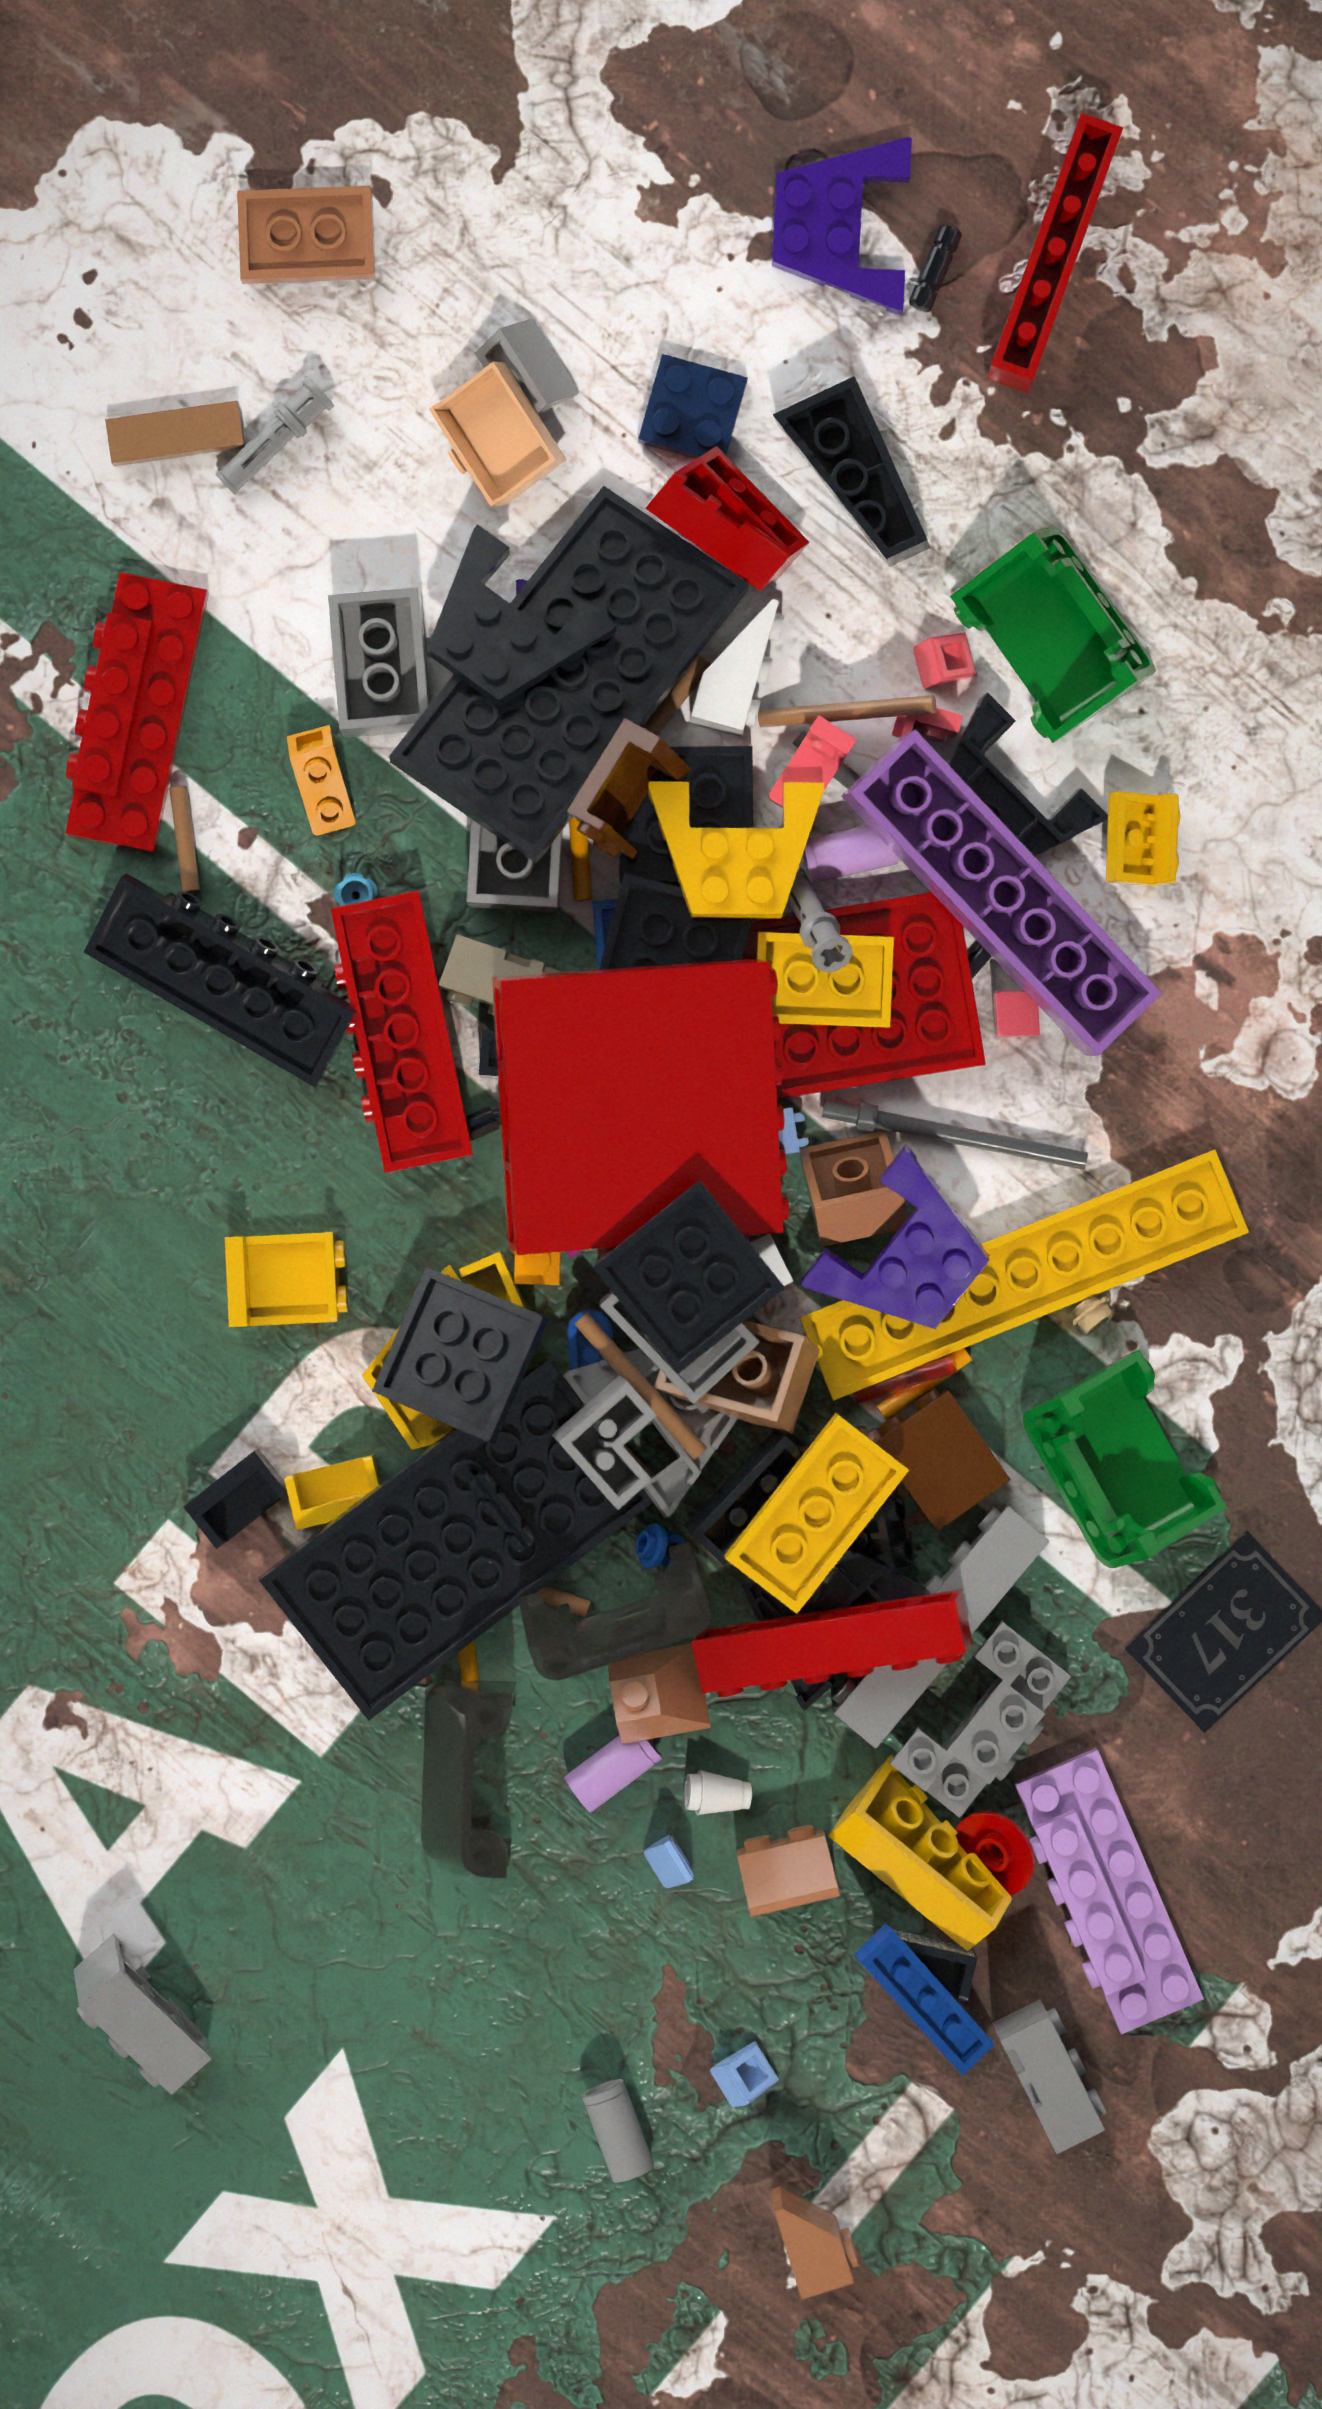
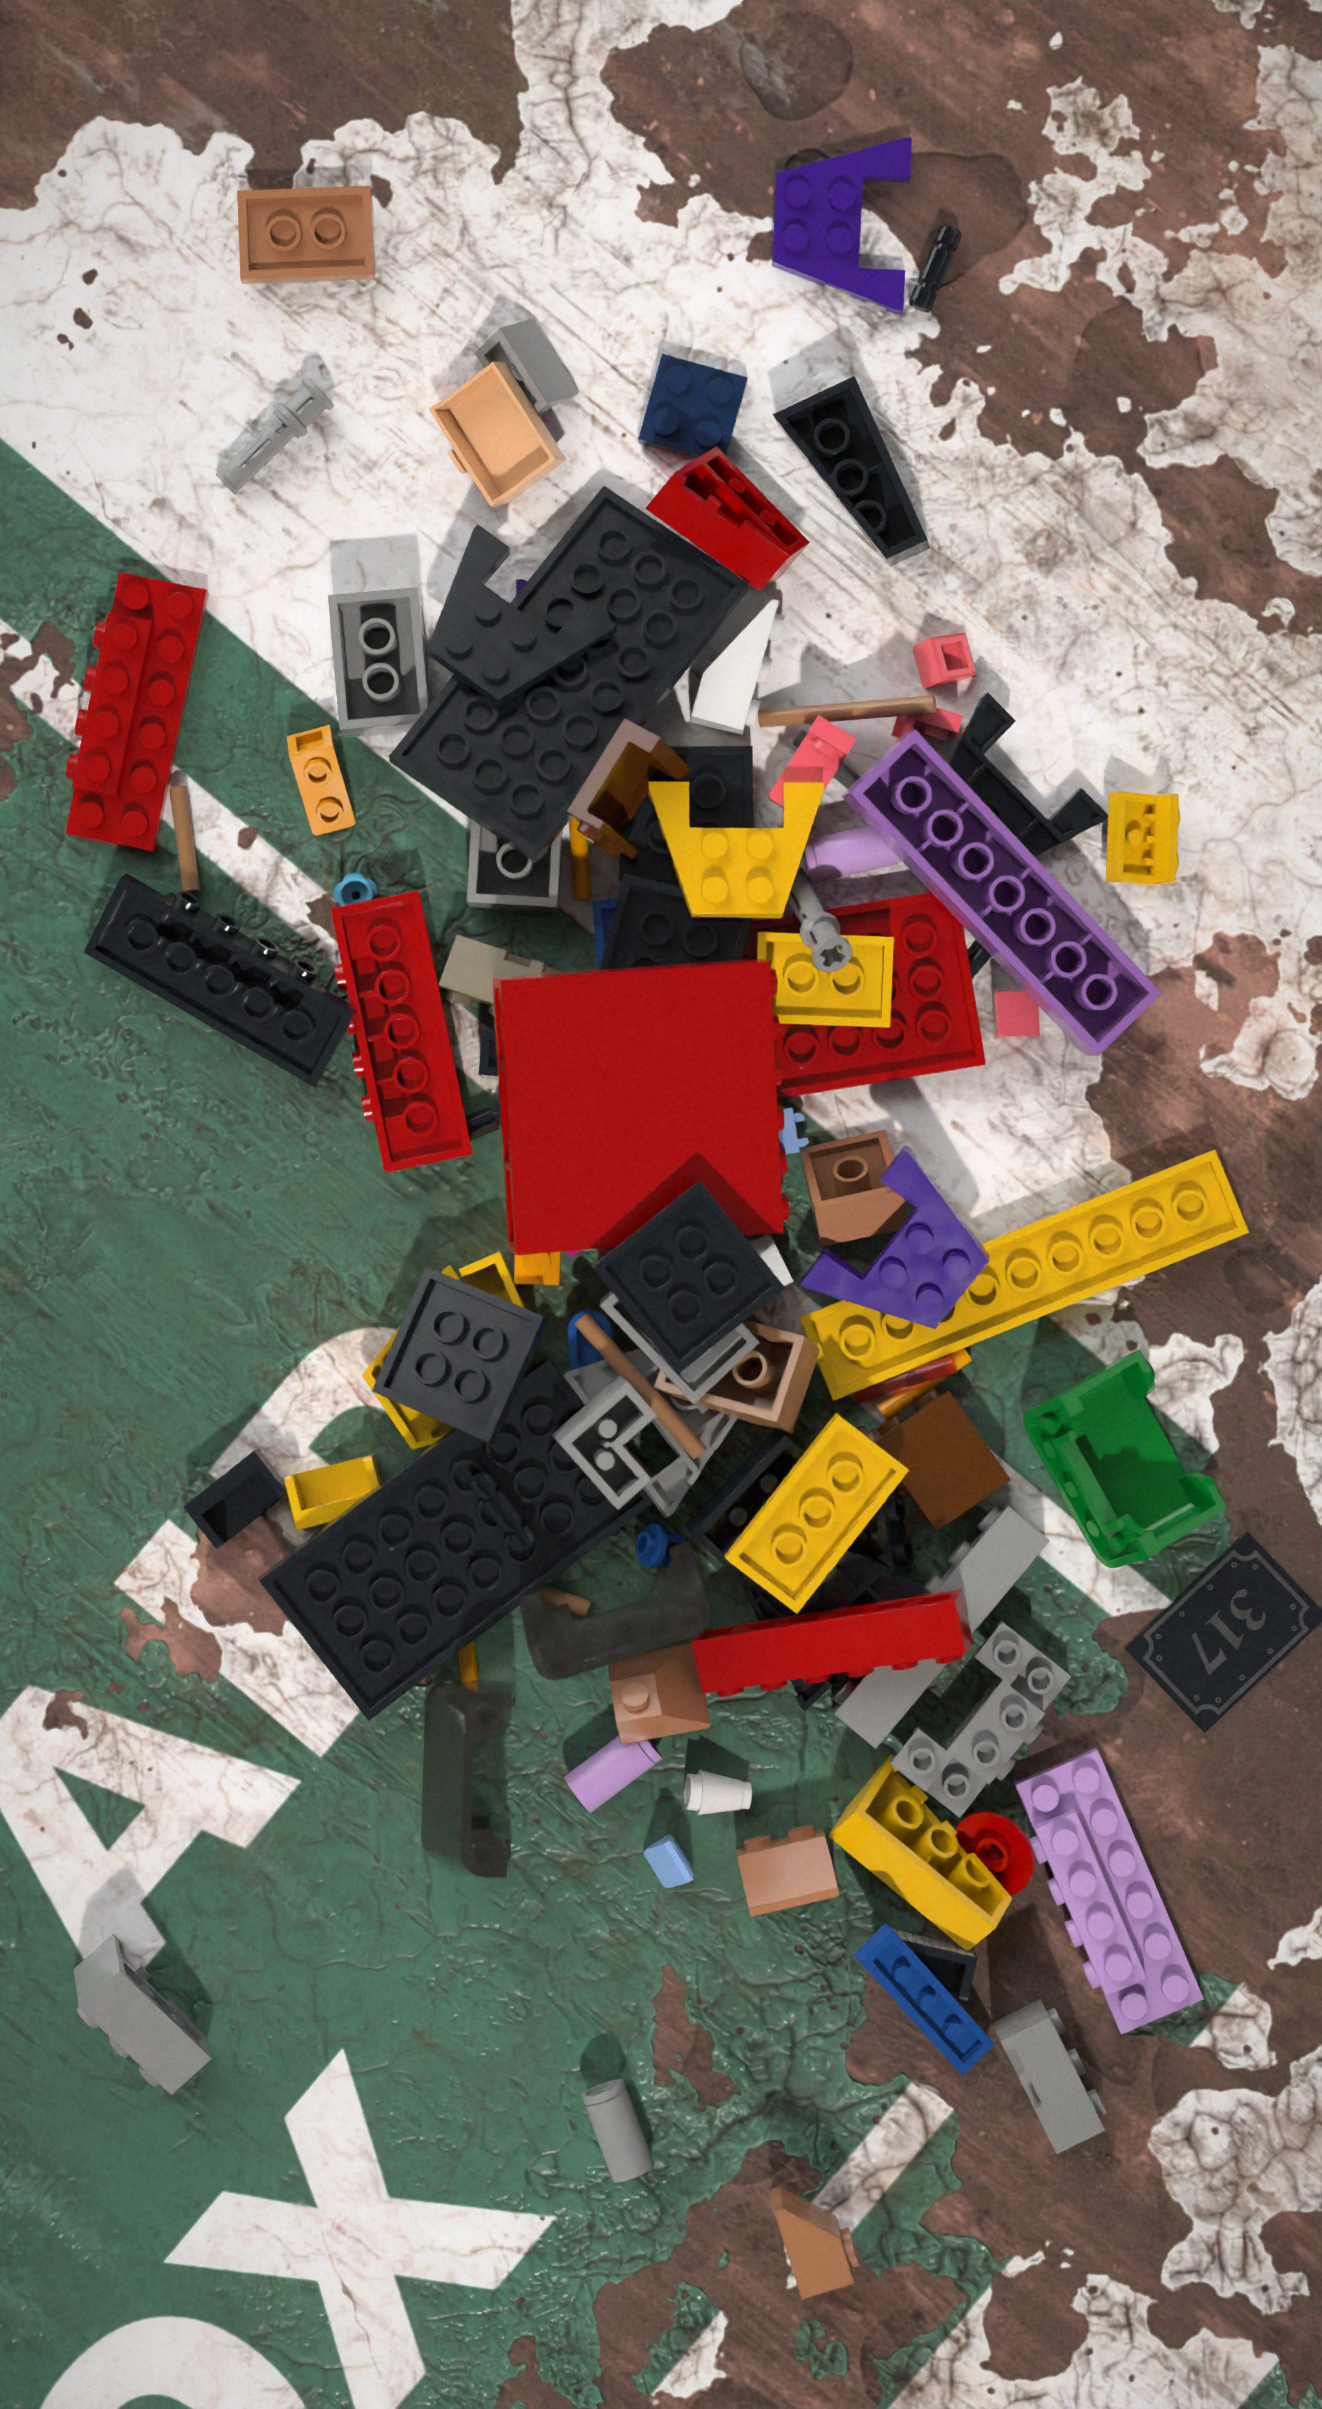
(175, 433): medium nougat tile -> none
(285, 1279): yellow panel -> none
(677, 696): medium nougat piece -> none
(744, 2075): light blue slope -> none
(868, 1117): dark grey bar -> none
(1054, 253): red brick -> none
(1055, 631): green windscreen -> none
(1091, 1314): tan plate -> none

